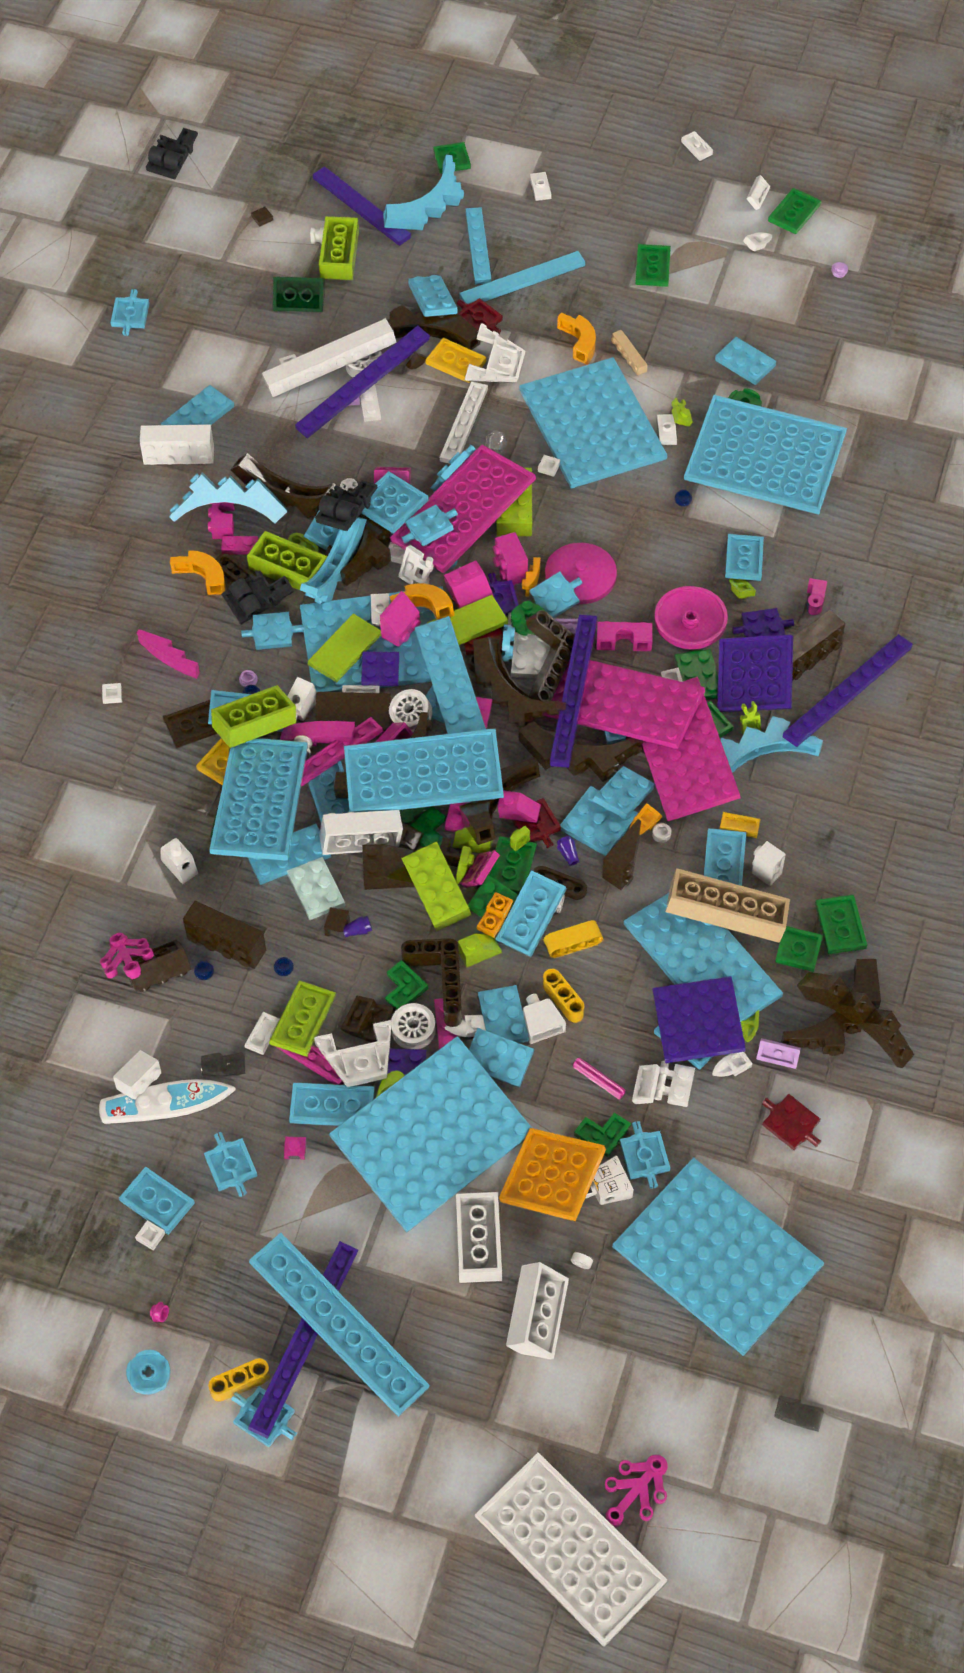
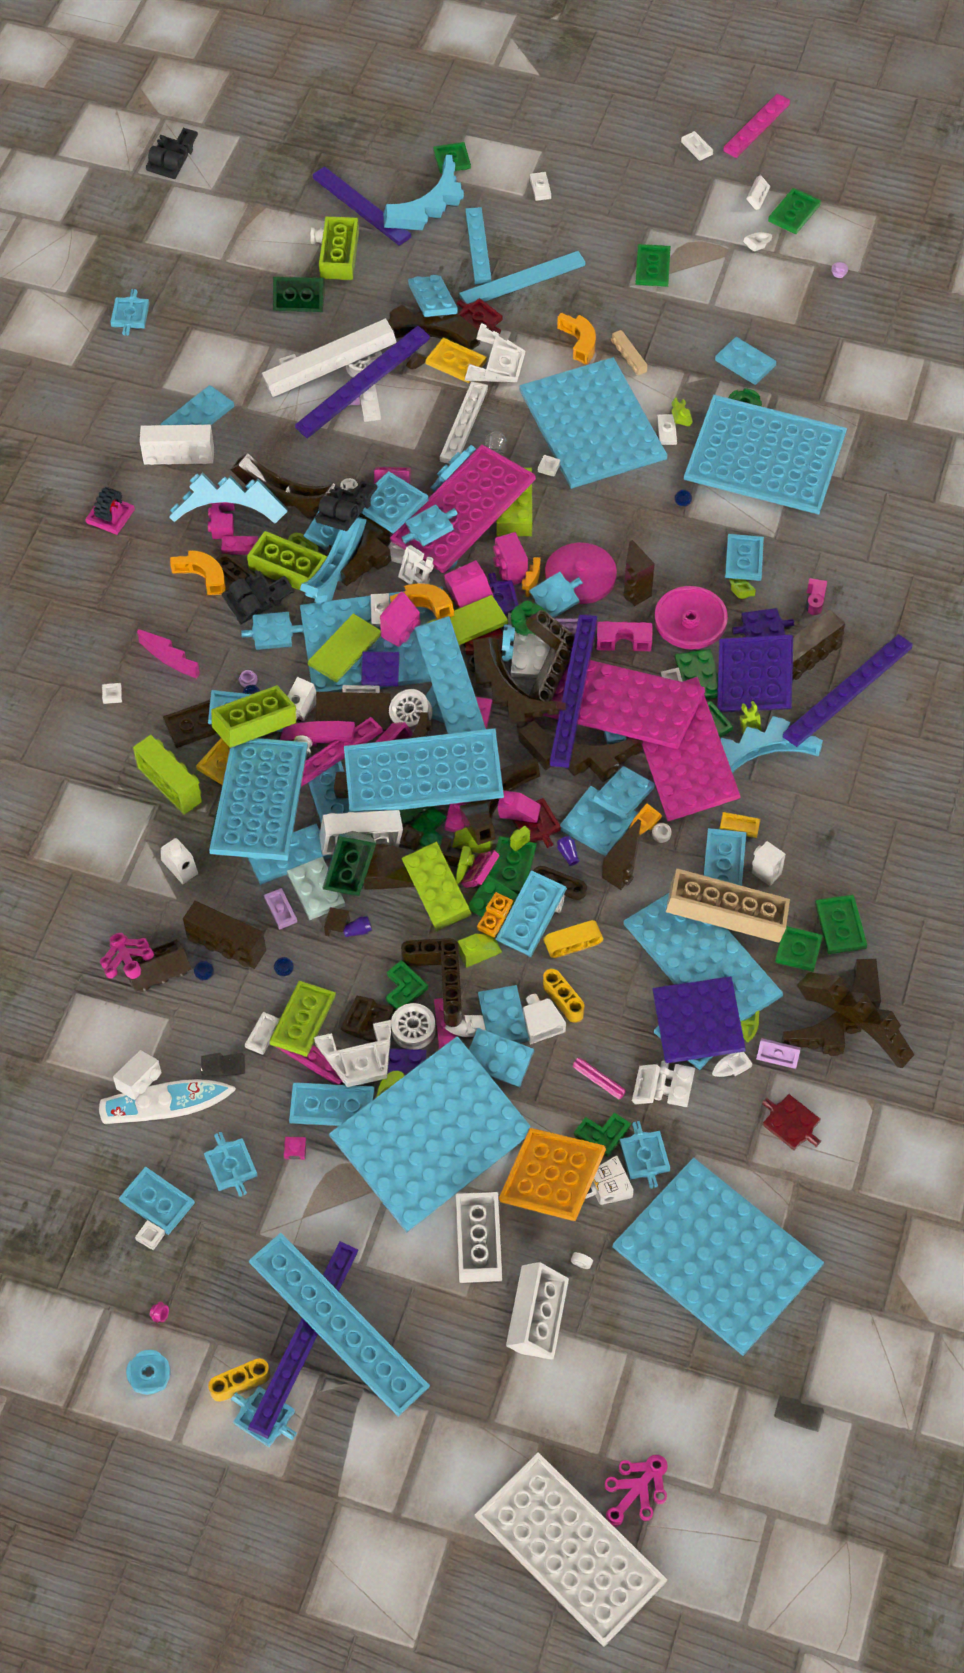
(110, 511): none -> plate
(167, 774): none -> lime brick
(262, 216): dark brown tile -> none
(280, 908): none -> lavender plate
(349, 863): none -> dark green slope
(638, 575): none -> dark brown slope
(756, 125): none -> dark pink plate

